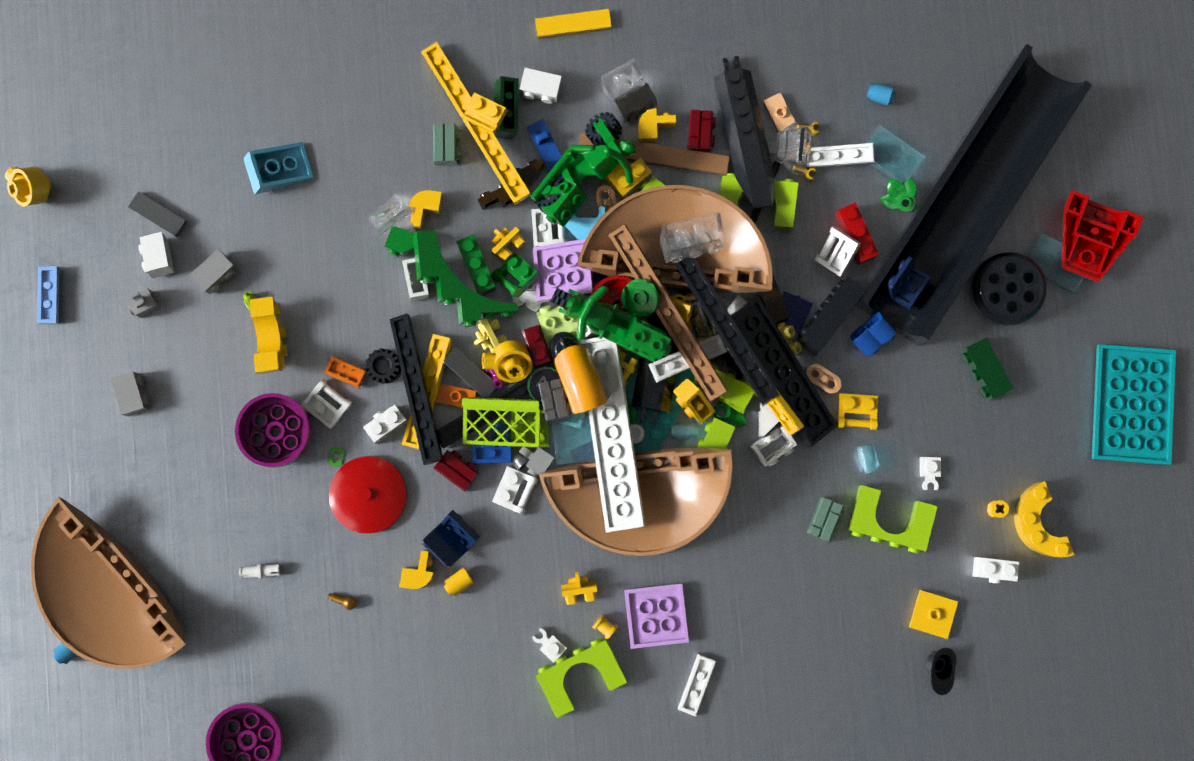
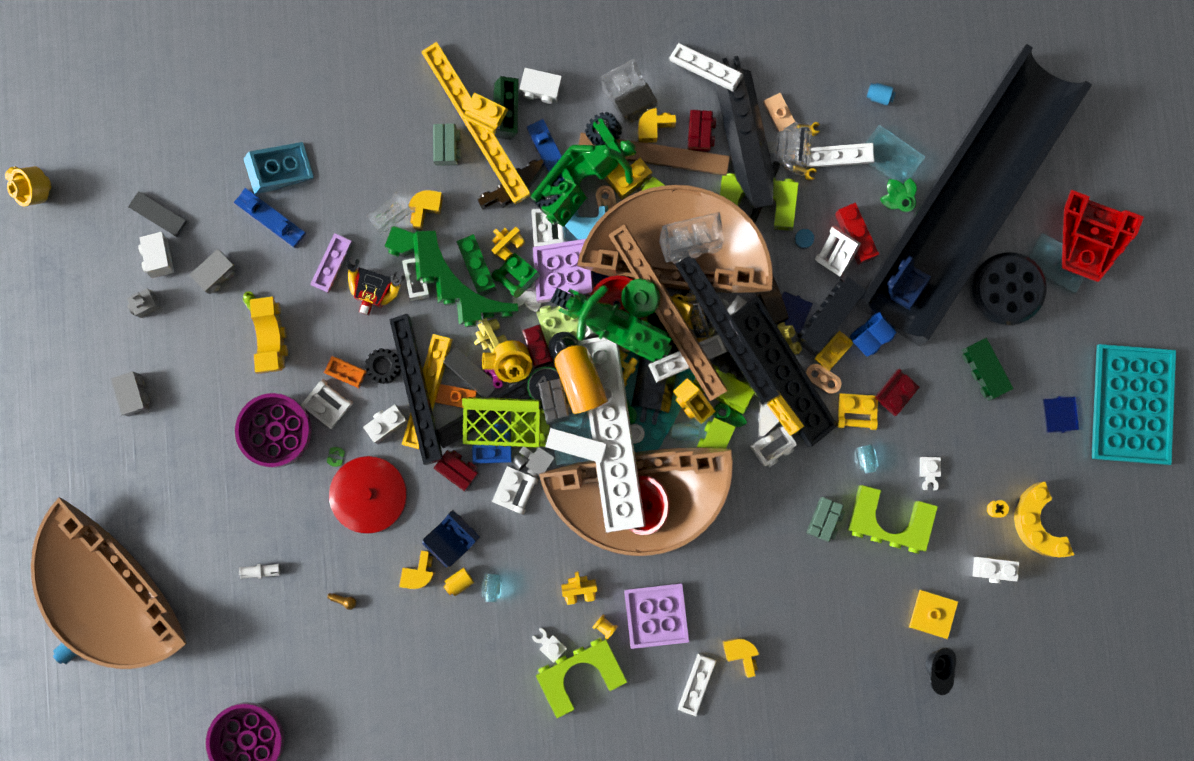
(48, 295): light blue plate -> none
(270, 218): none -> blue hinge
(331, 263): none -> lavender plate
(372, 287): none -> torso
(491, 587): none -> clear light blue brick
(573, 23): yellow tile -> none
(576, 445): none -> white tile
(654, 516): none -> red dish
(706, 67): none -> white tile
(742, 649): none -> yellow brick
(804, 238): none -> dark azure tile
(834, 350): none -> yellow plate
(897, 392): none -> dark red plate
(1060, 414): none -> clear blue piece

